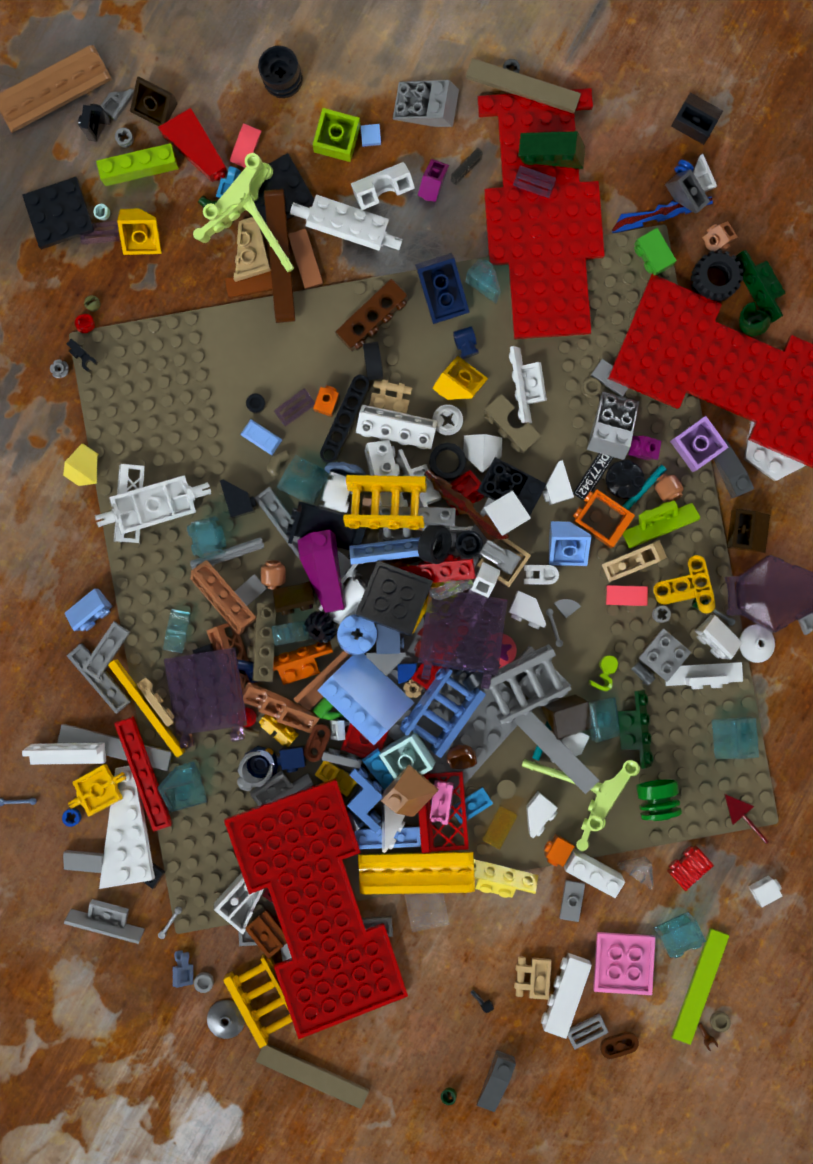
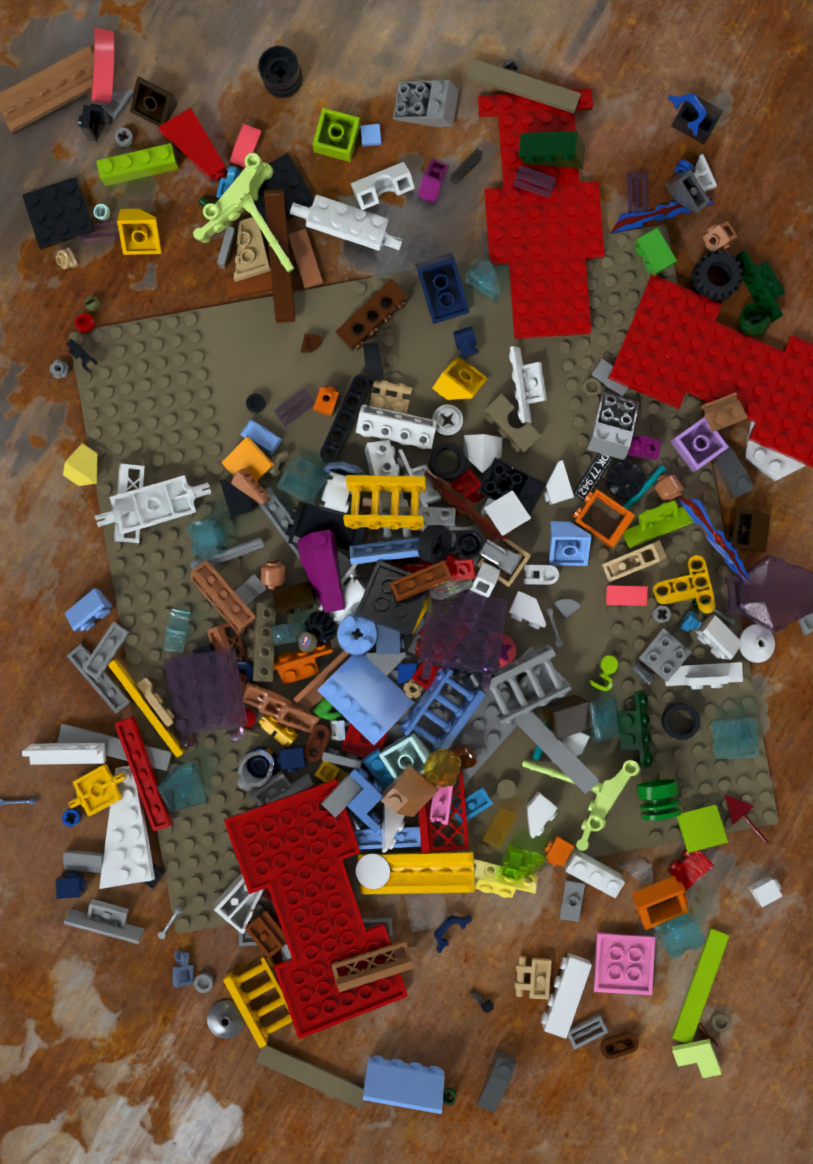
(66, 259): none -> tan plate
(70, 885): none -> dark blue brick
(103, 66): none -> coral slope
(226, 247): none -> light grey tile
(246, 483): none -> nougat slope
(250, 457): none -> light orange tile
(307, 642): none -> dark tan tile
(311, 343): none -> reddish brown tile
(341, 796): none -> light grey tile
(372, 871): none -> white sticker
(375, 972): none -> medium nougat fence
(404, 1084): none -> light blue slope
(420, 581): none -> dark orange tile
(442, 768): none -> clear yellow dish
(451, 920): none -> dark blue helmet
(520, 863): none -> clear neon green slope
(637, 208): none -> clear purple tile
(655, 894): none -> orange window
(666, 722): none -> black tyre
(689, 621): none -> dark azure plate
(692, 98): none -> blue helmet
(700, 1053): none -> yellowish green tile
(702, 828): none -> lime slope
(715, 537): none -> blue sword
(724, 412): none -> medium nougat plate

